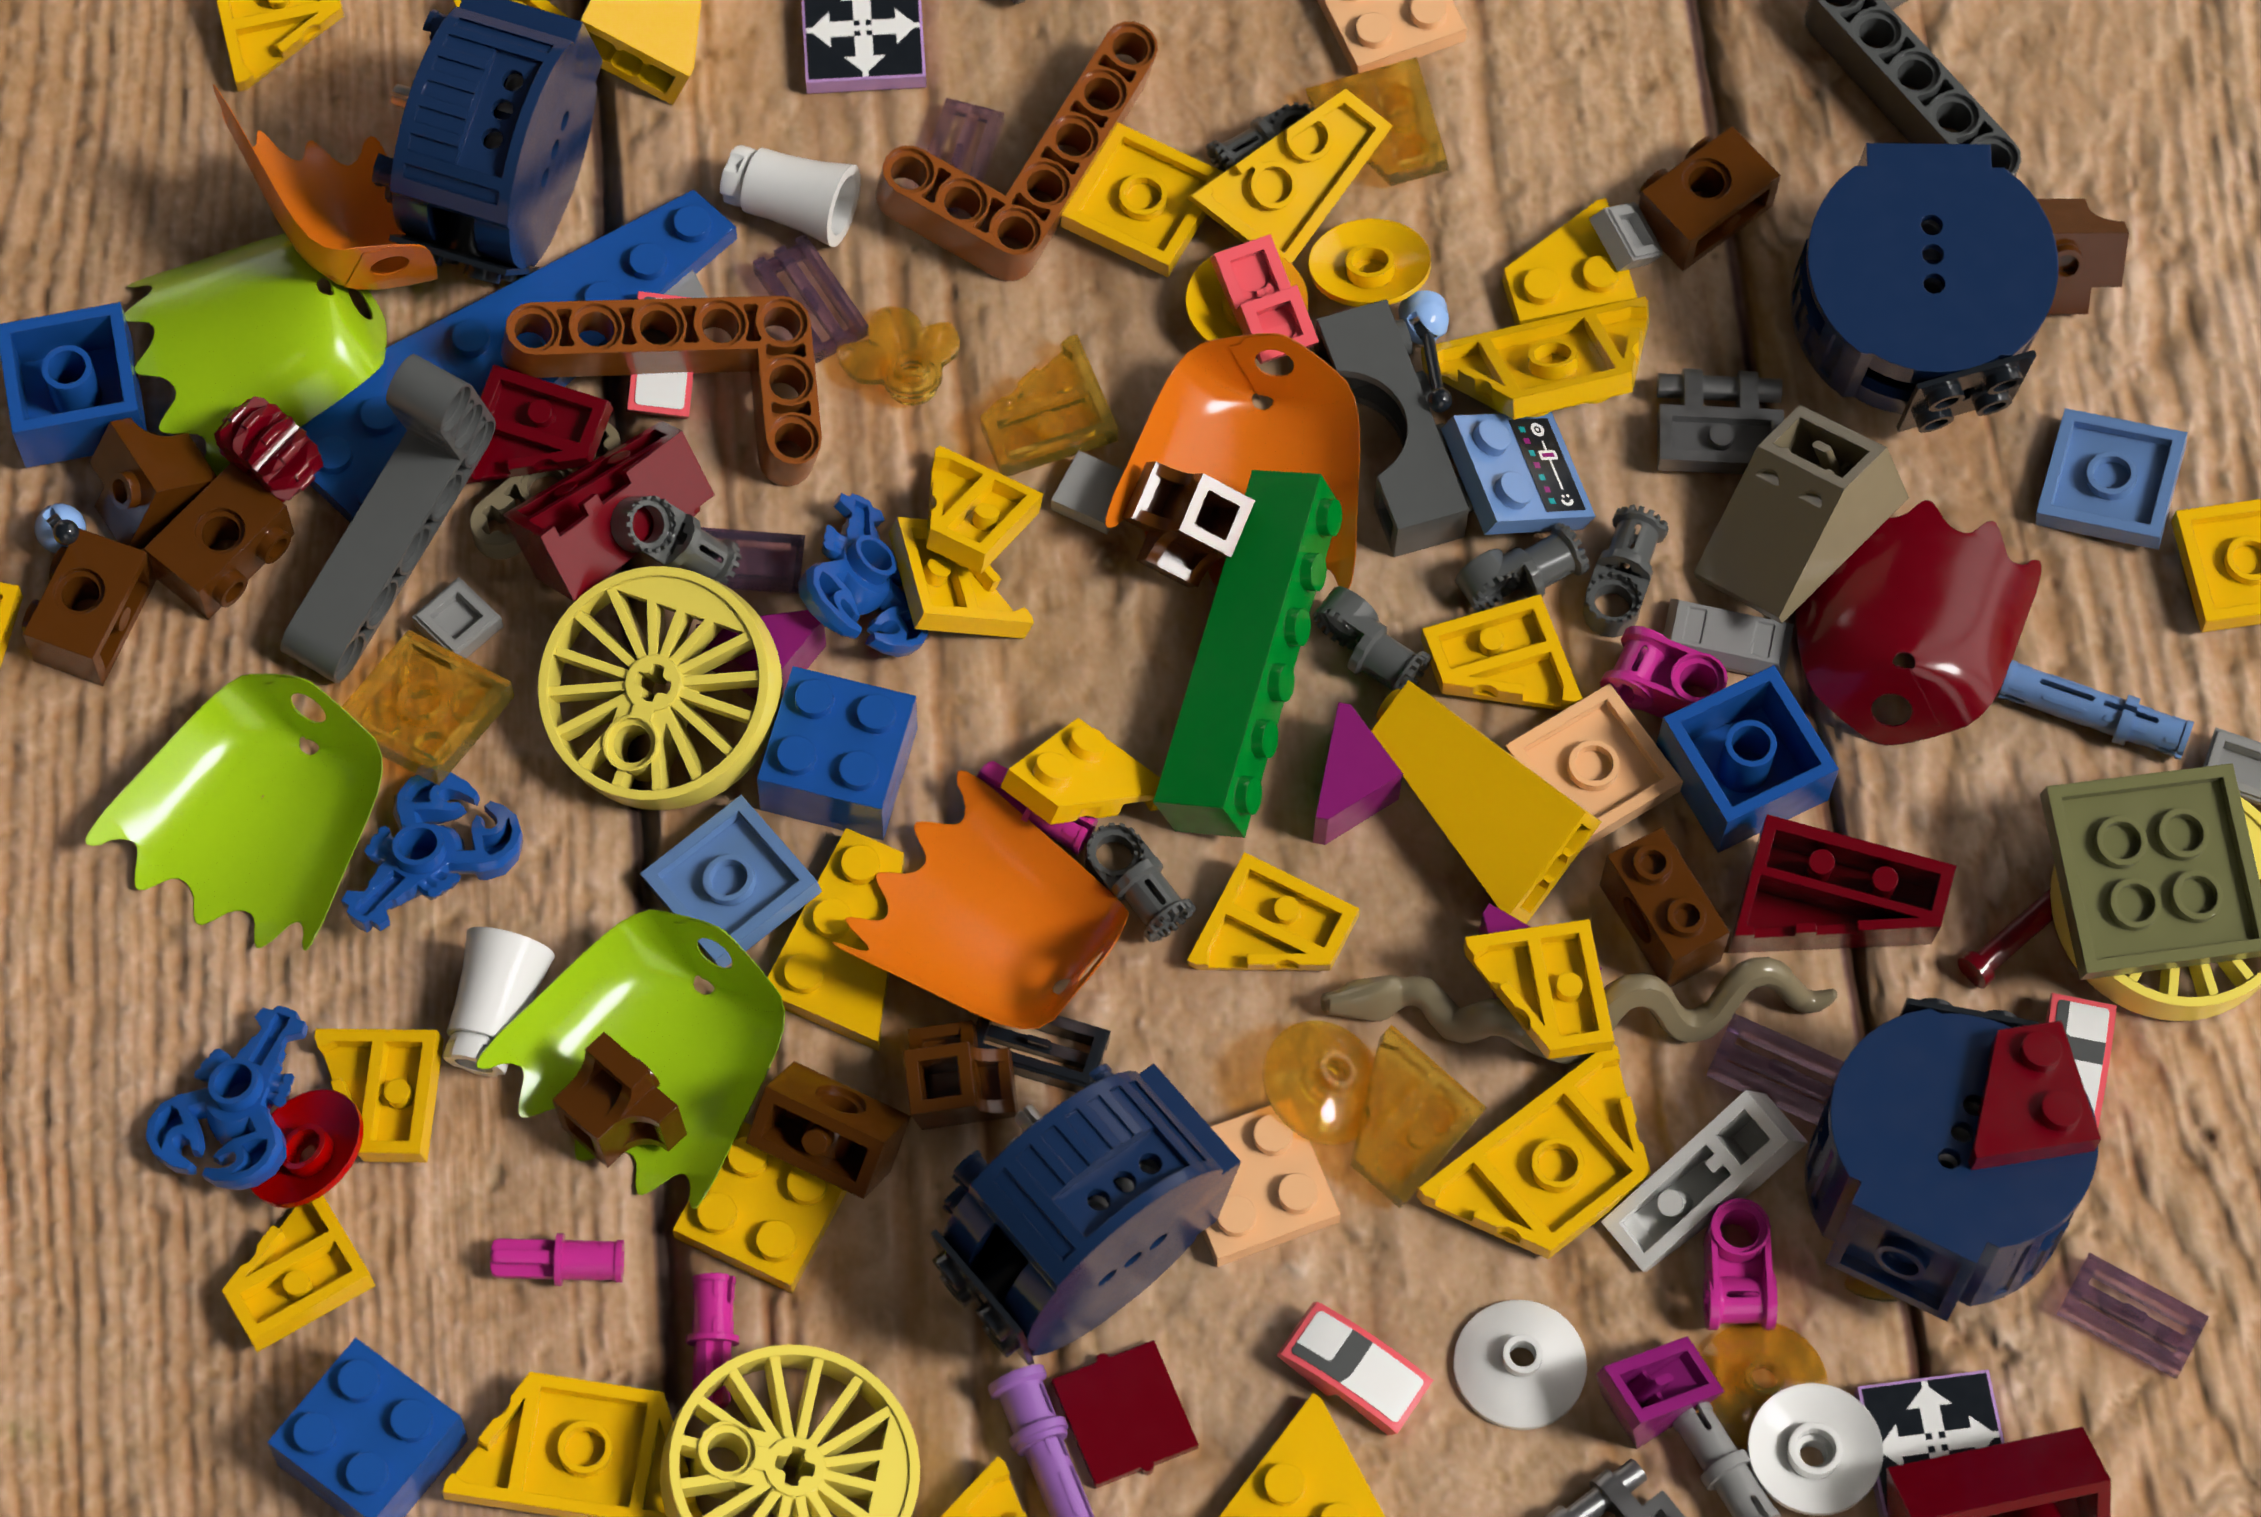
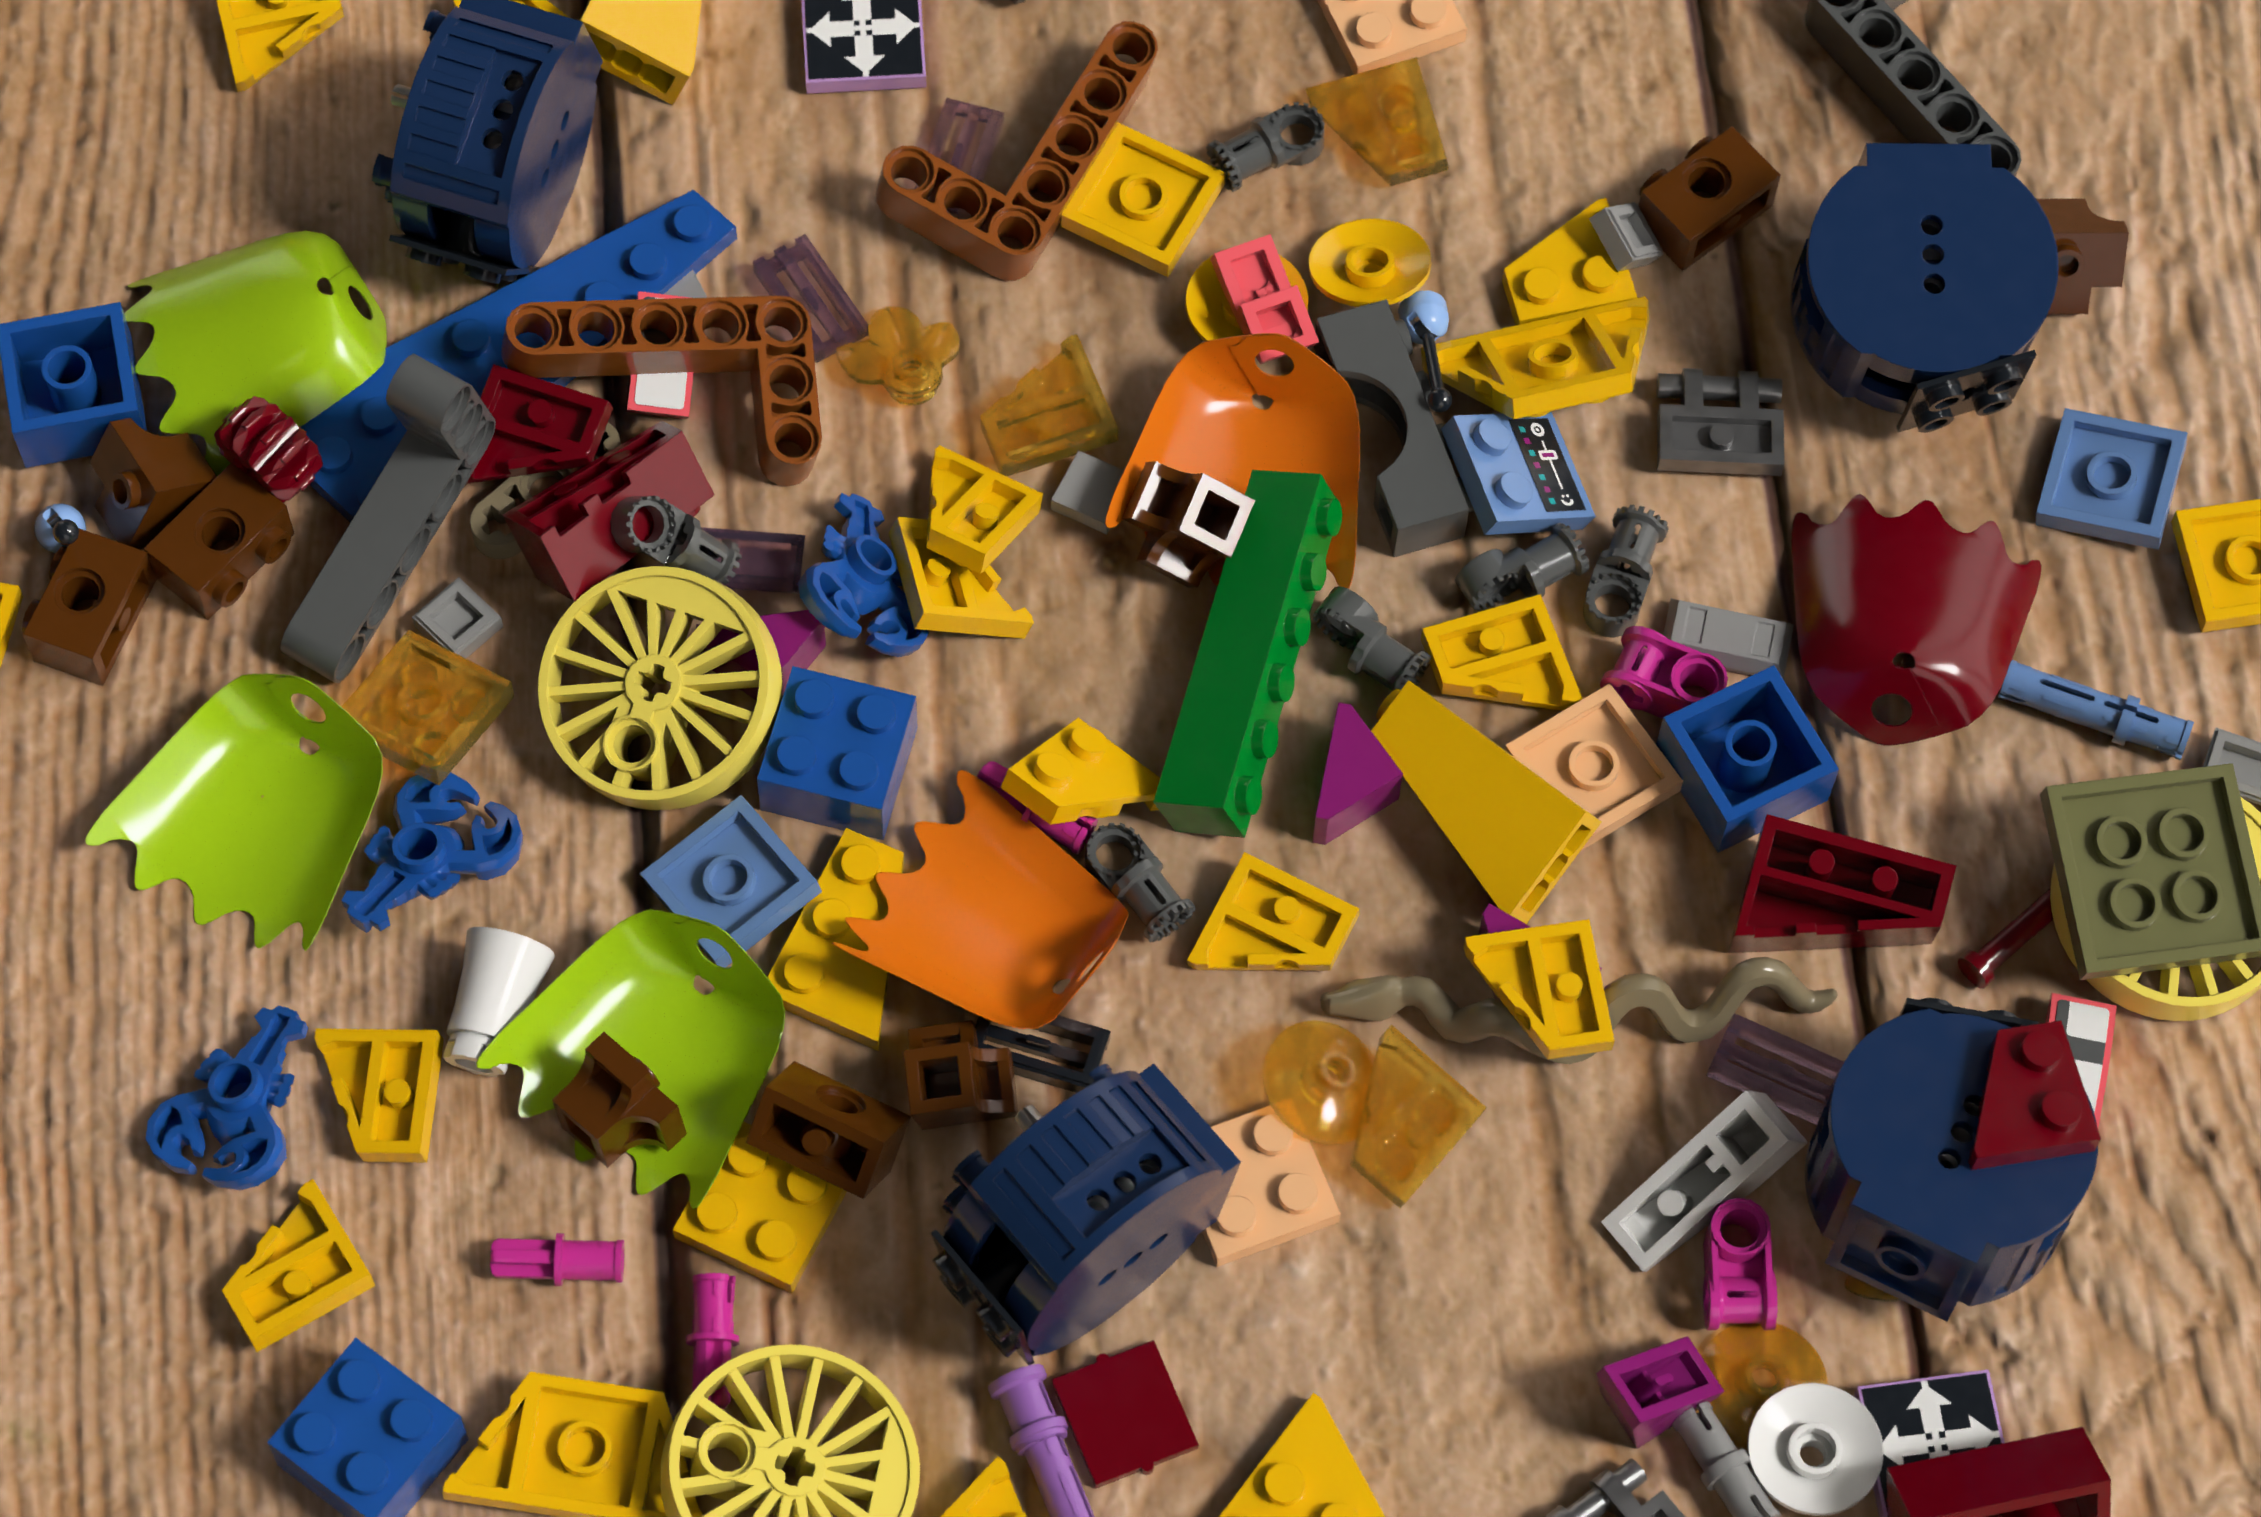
(321, 1145): red dish -> none
(334, 212): orange piece -> none
(793, 191): white plant -> none
(1296, 175): yellow wing -> none
(1355, 1366): slope -> none
(1516, 1394): white dish -> none
(1550, 1163): yellow wing -> none
(1664, 907): reddish brown brick -> none
(1799, 513): dark tan slope -> none
(2120, 1335): tile -> none

